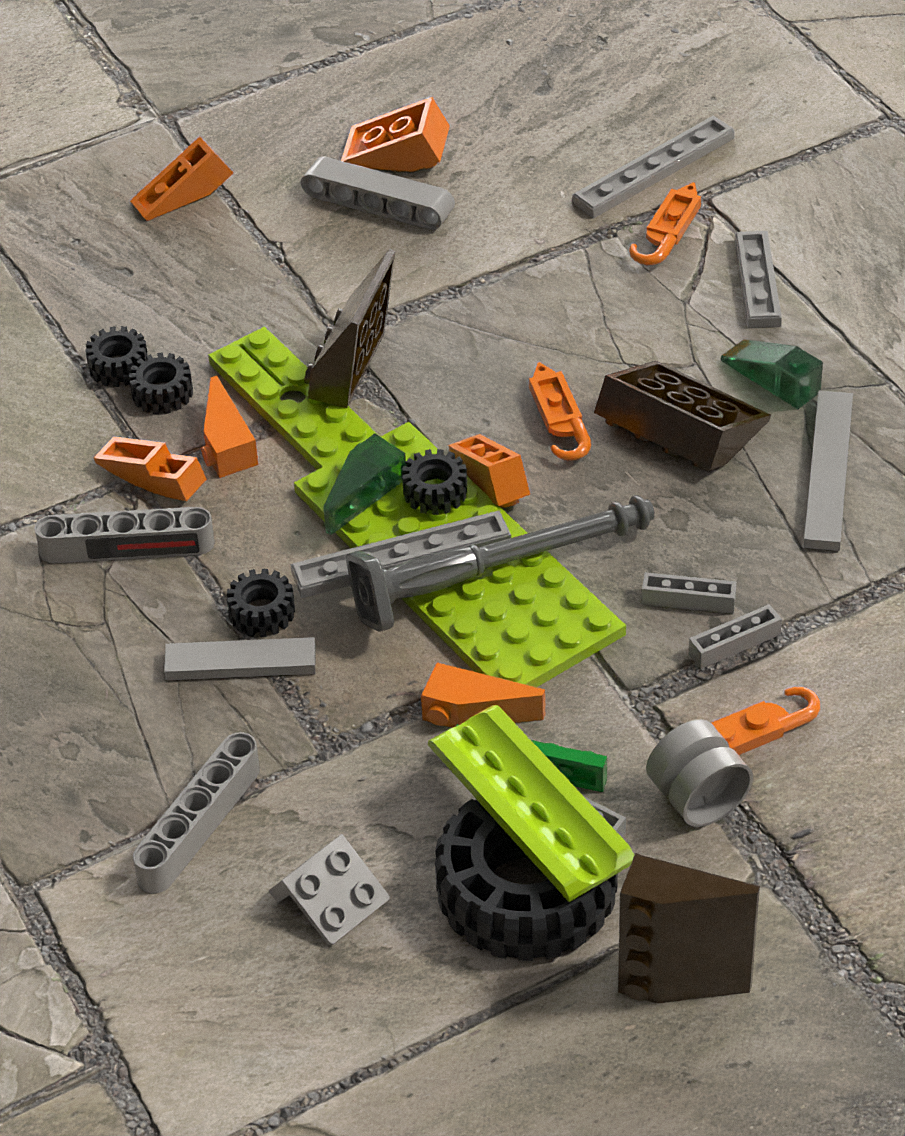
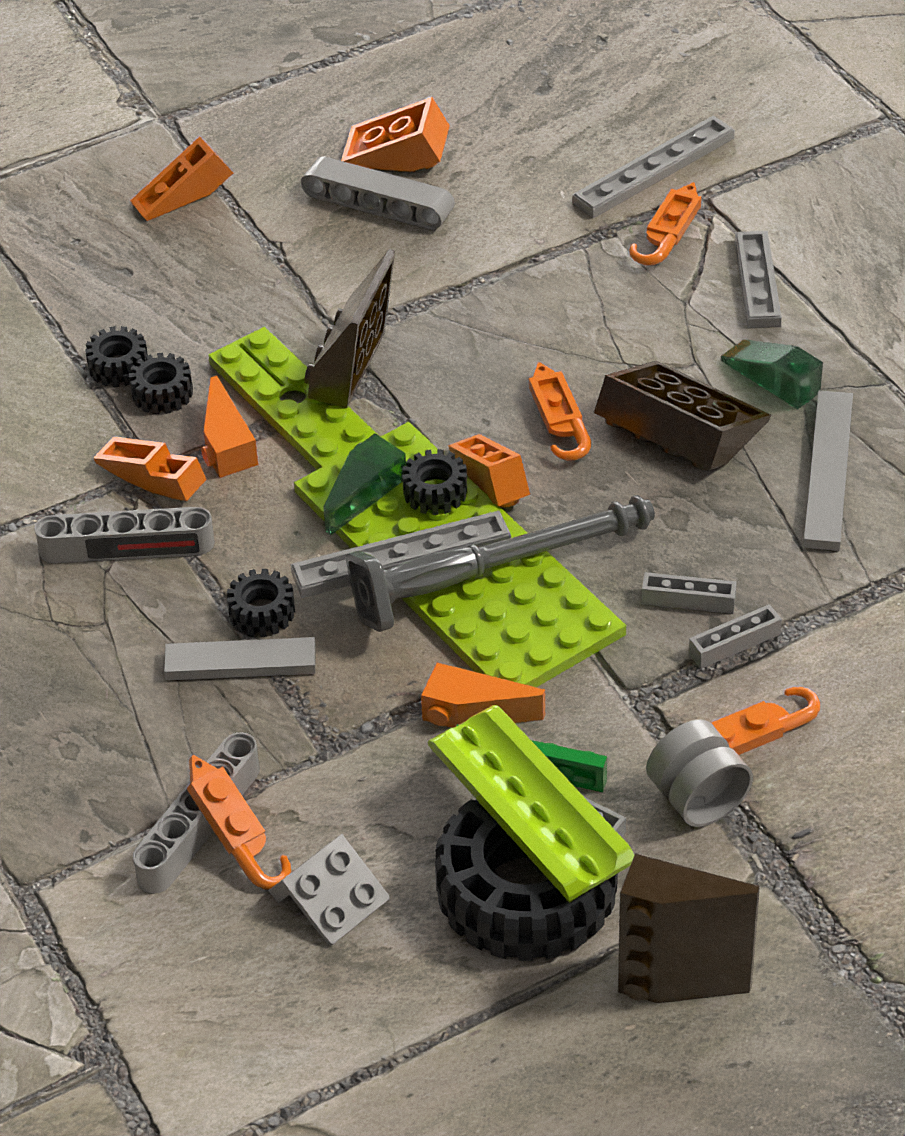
(232, 820): none -> orange plate

